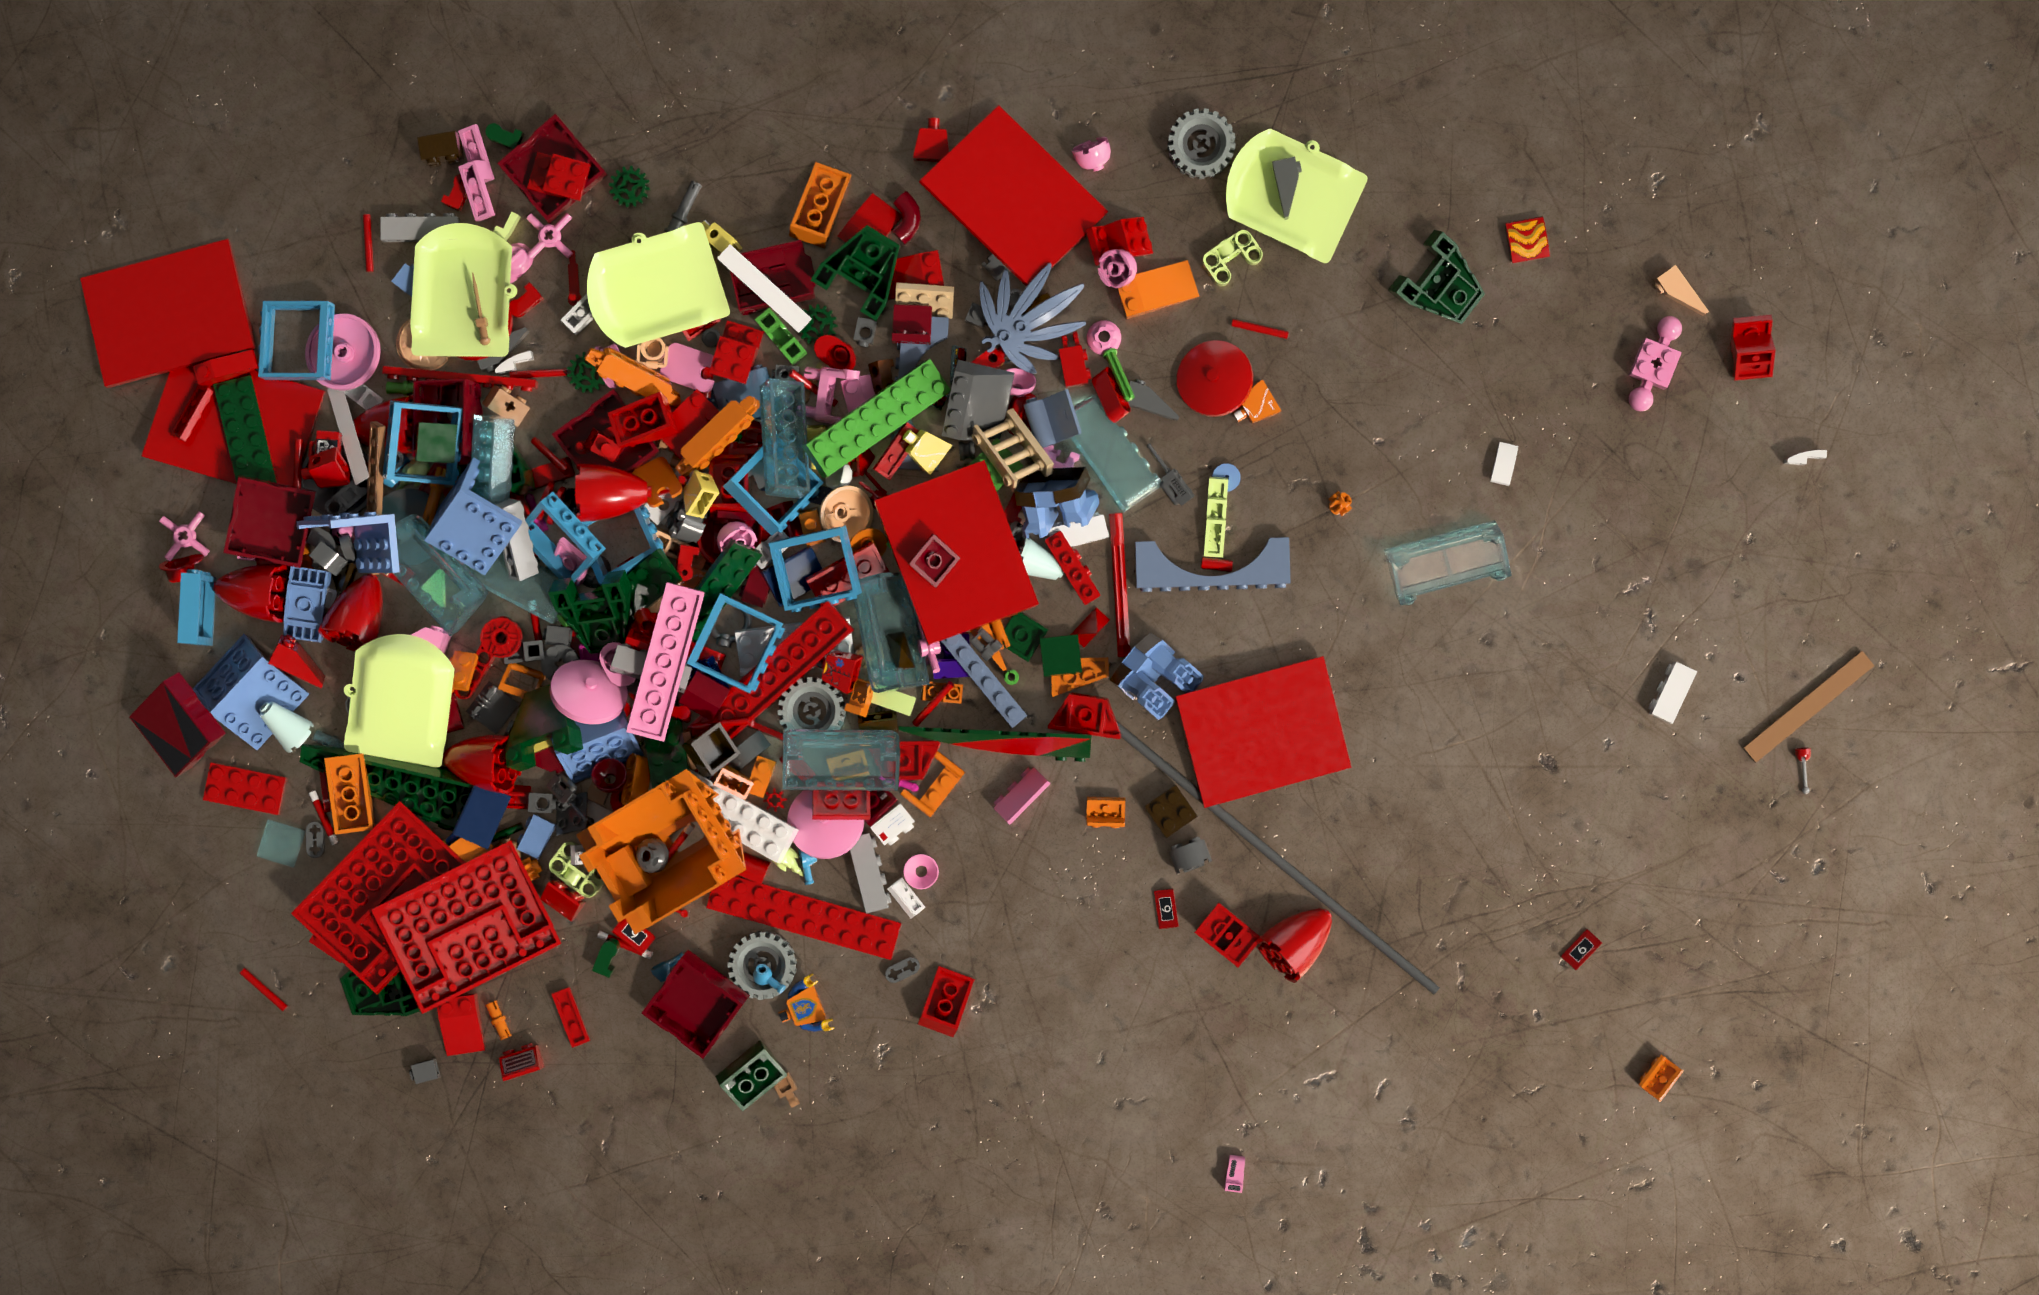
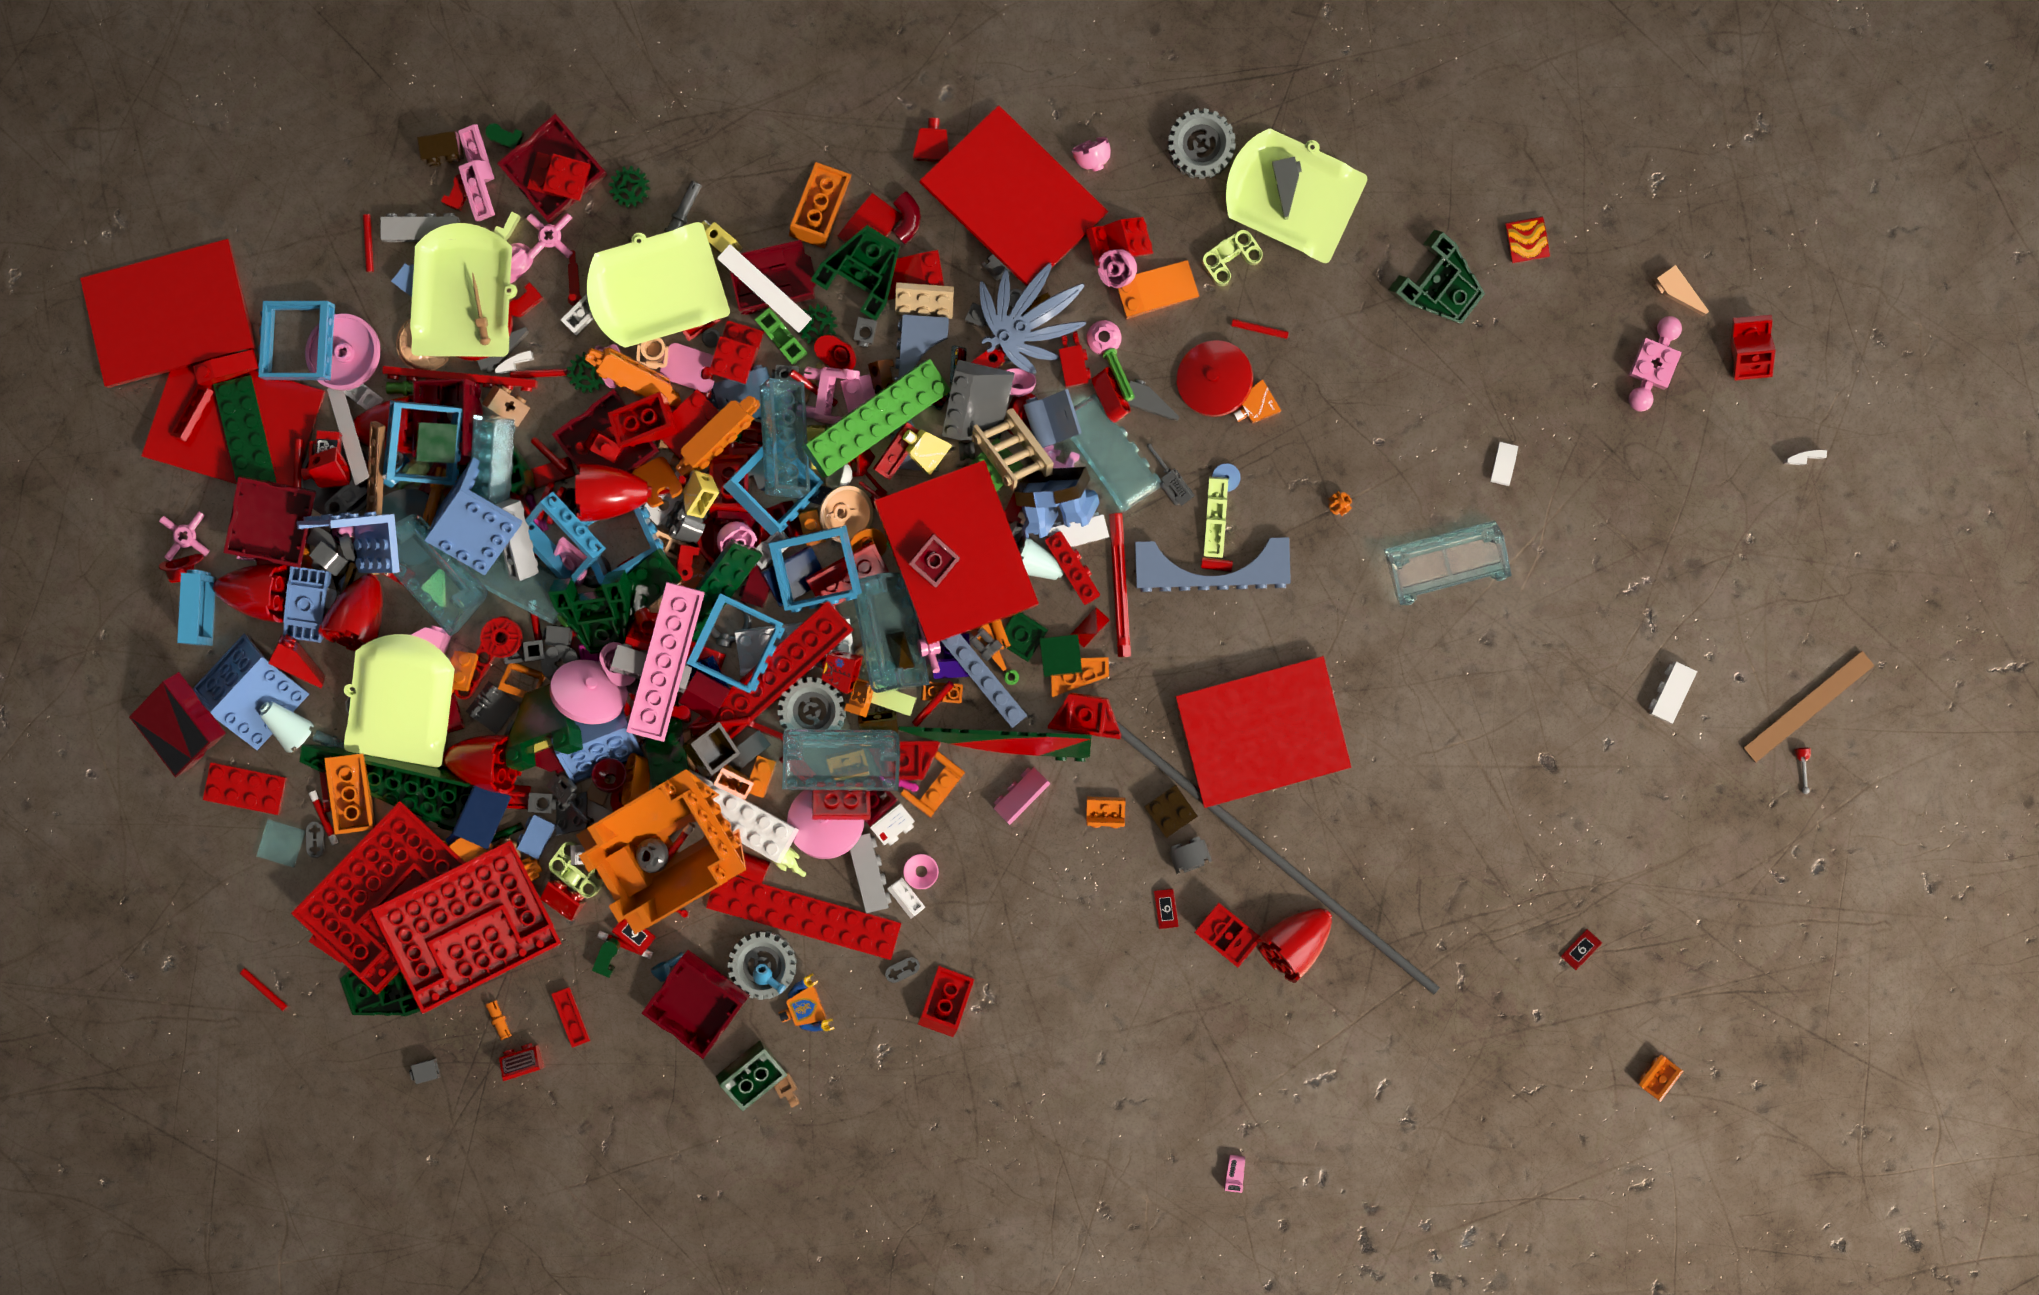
(461, 1025): red slope -> none
(778, 795): red gear -> none
(806, 861): dark azure bar -> none
(912, 324): dark red bracket -> none
(1143, 668): medium blue piece -> none

